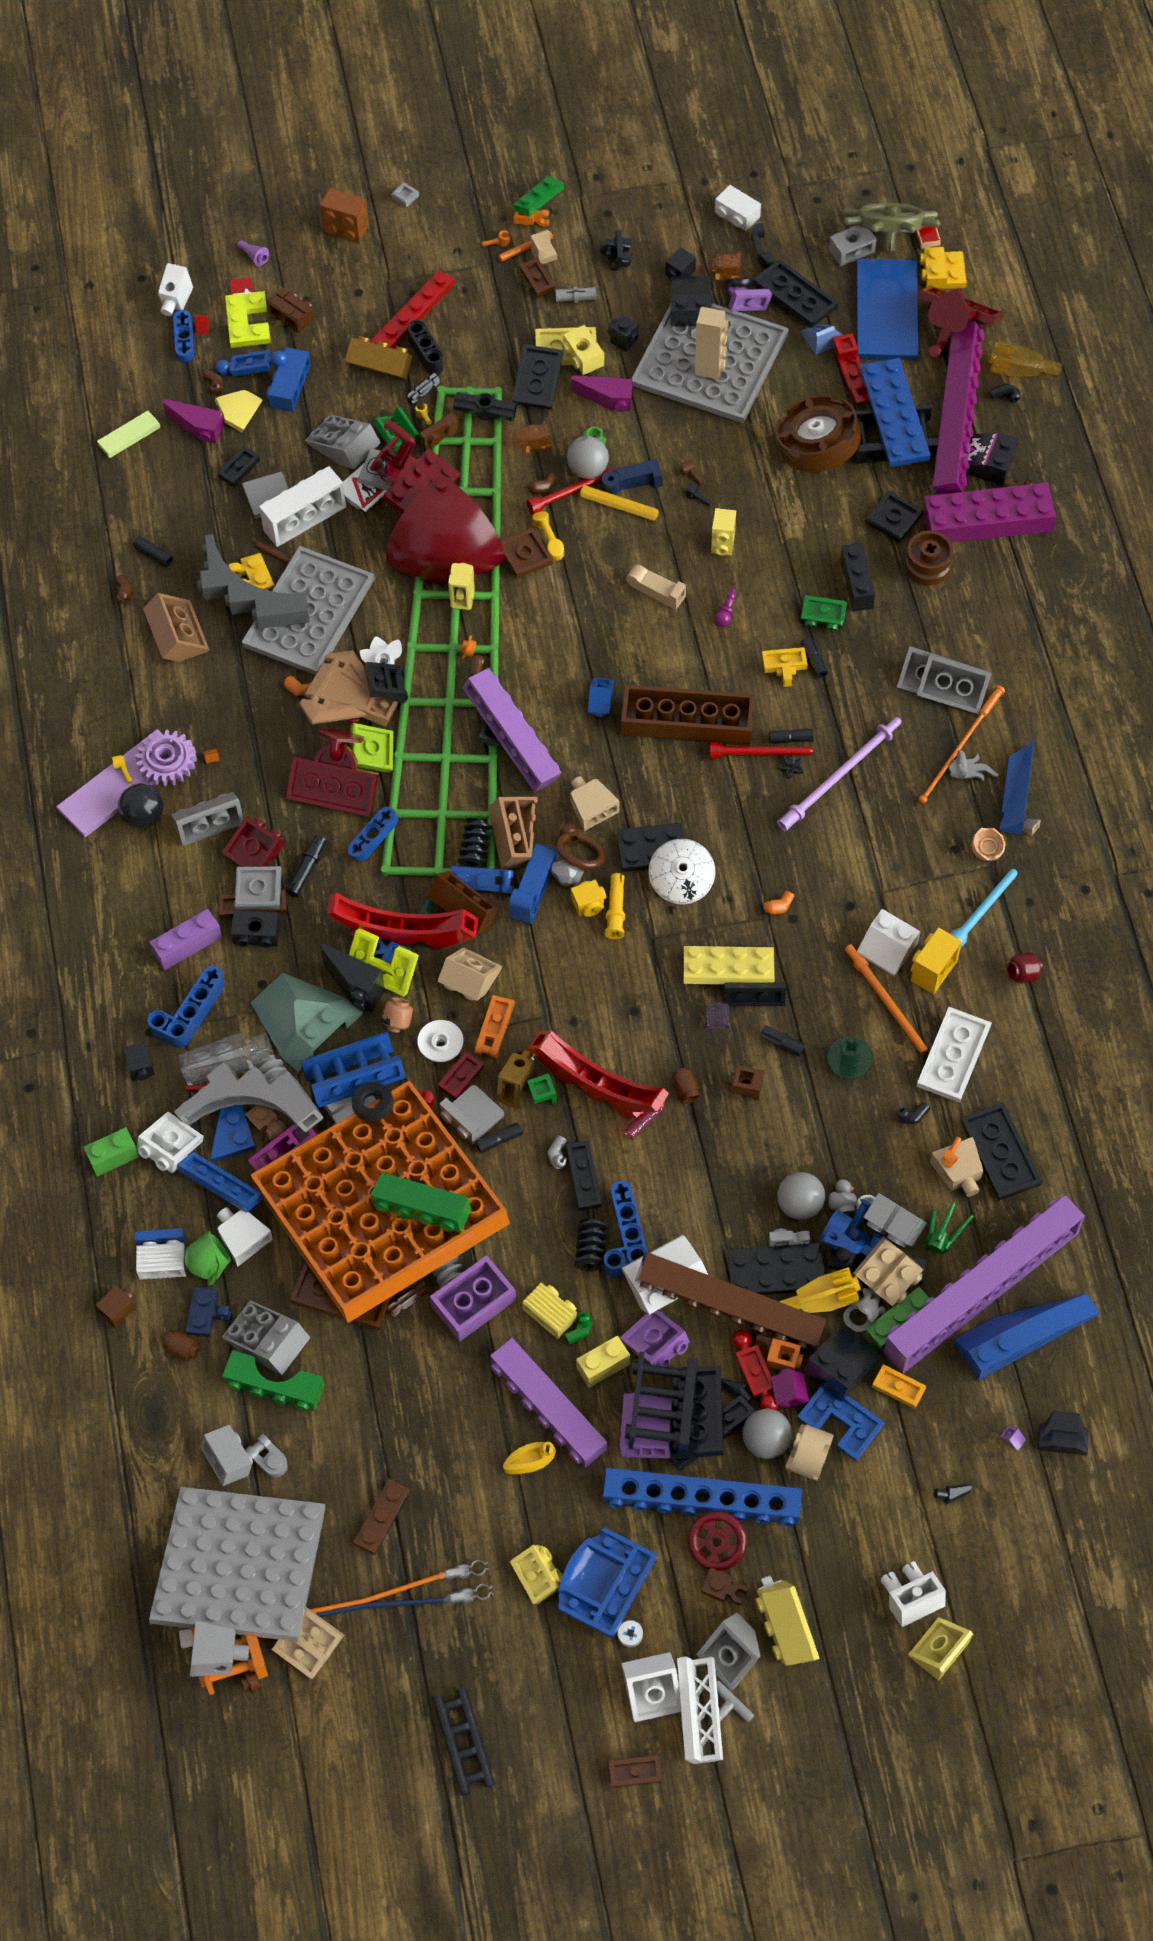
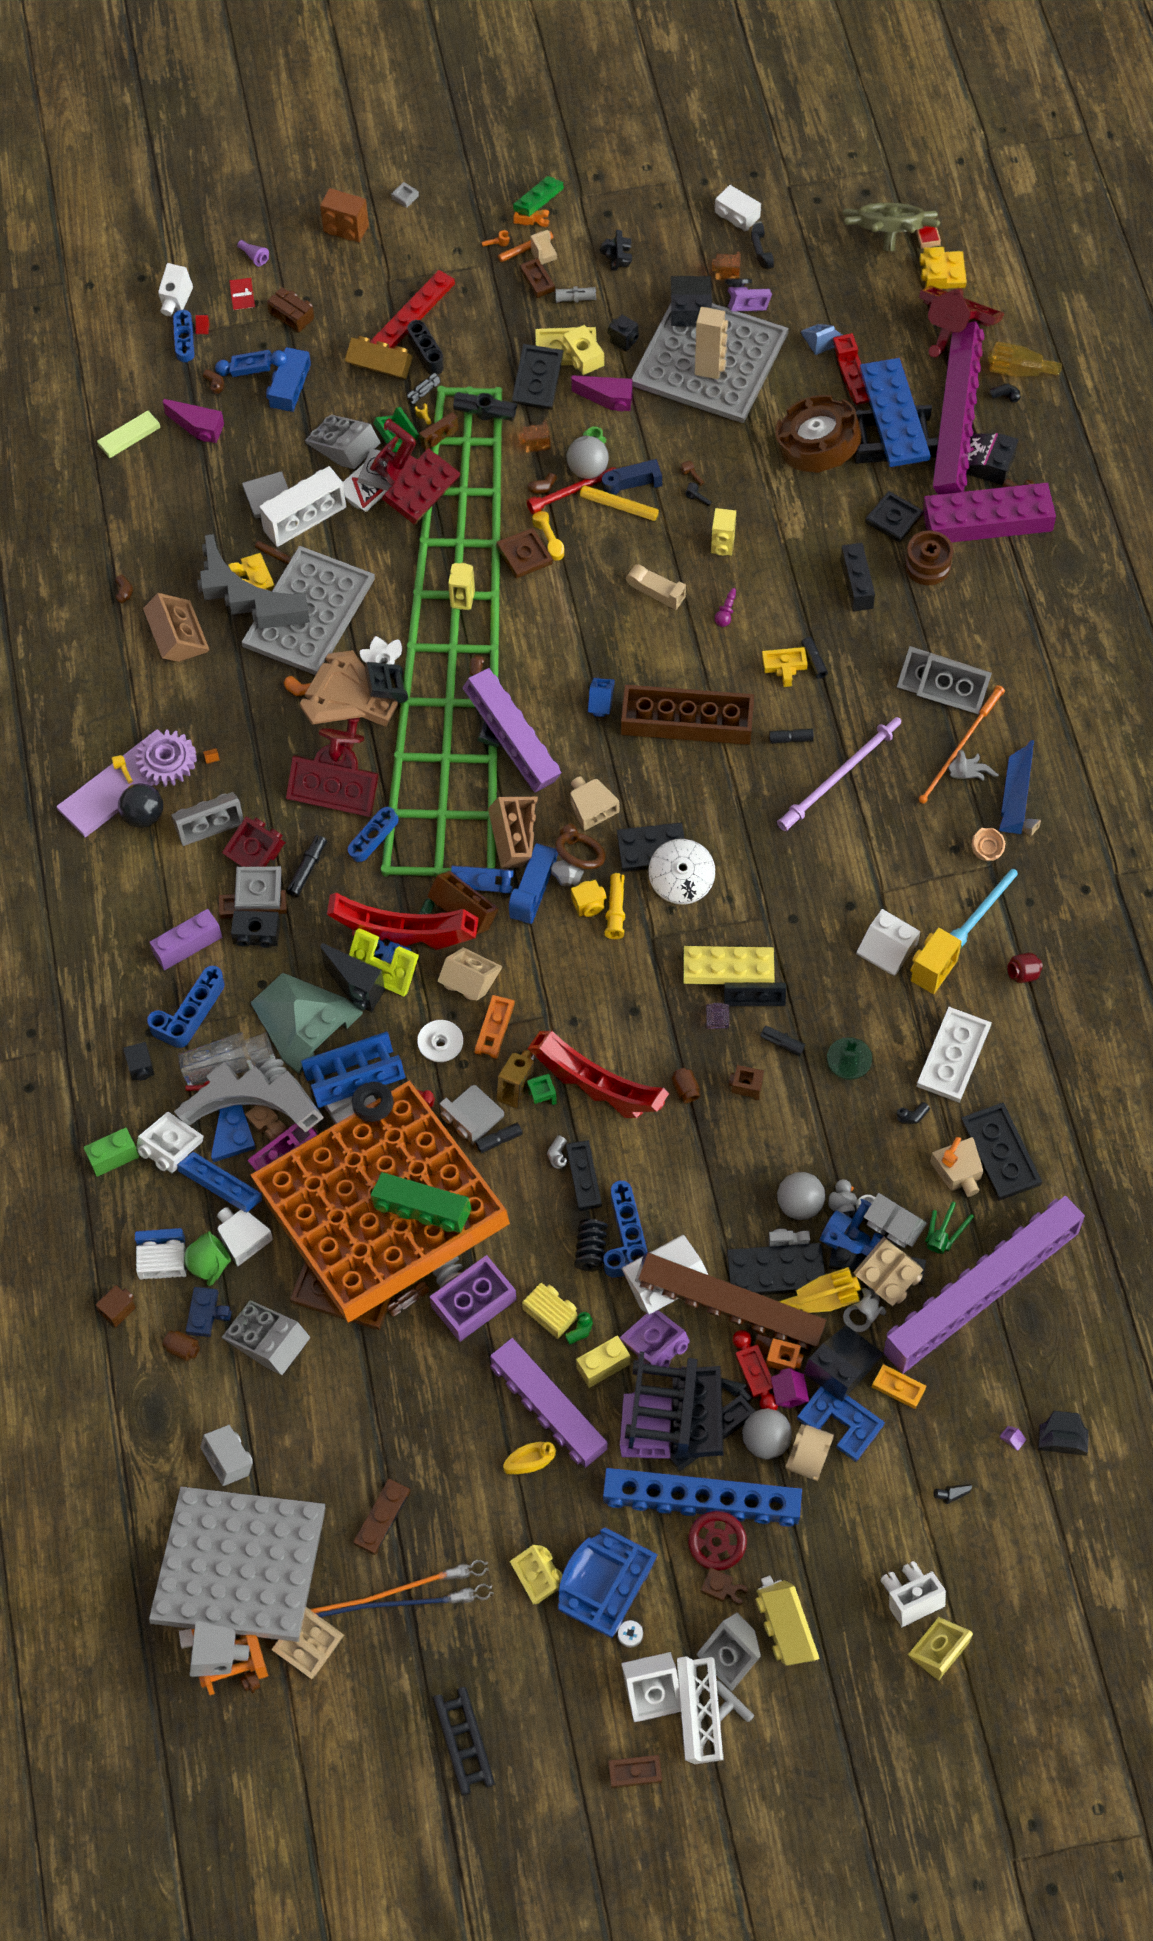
(153, 551): black piece -> none
(238, 408): light yellow slope -> none
(238, 466): black plate -> none
(240, 332): neon yellow plate -> none
(274, 1462): light grey plate -> none
(301, 1390): green arch -> none
(375, 750): lime plate -> none
(397, 1014): nougat head -> none
(441, 530): dark red brick -> none
(461, 1075): dark red plate -> none
(468, 647): orange plate -> none
(474, 842): black piece -> none
(641, 1123): clear pink piece -> none
(680, 264): black brick -> none
(718, 750): red piece -> none
(779, 906): orange arm -> none
(792, 766): black plant -> none
(795, 293): black plate -> none
(823, 611): green bracket -> none
(852, 244): light grey brick -> none
(862, 966): orange bar -> none
(887, 309): blue tile -> none
(896, 1316): bright green plate -> none
(1021, 1332): blue wedge -> none

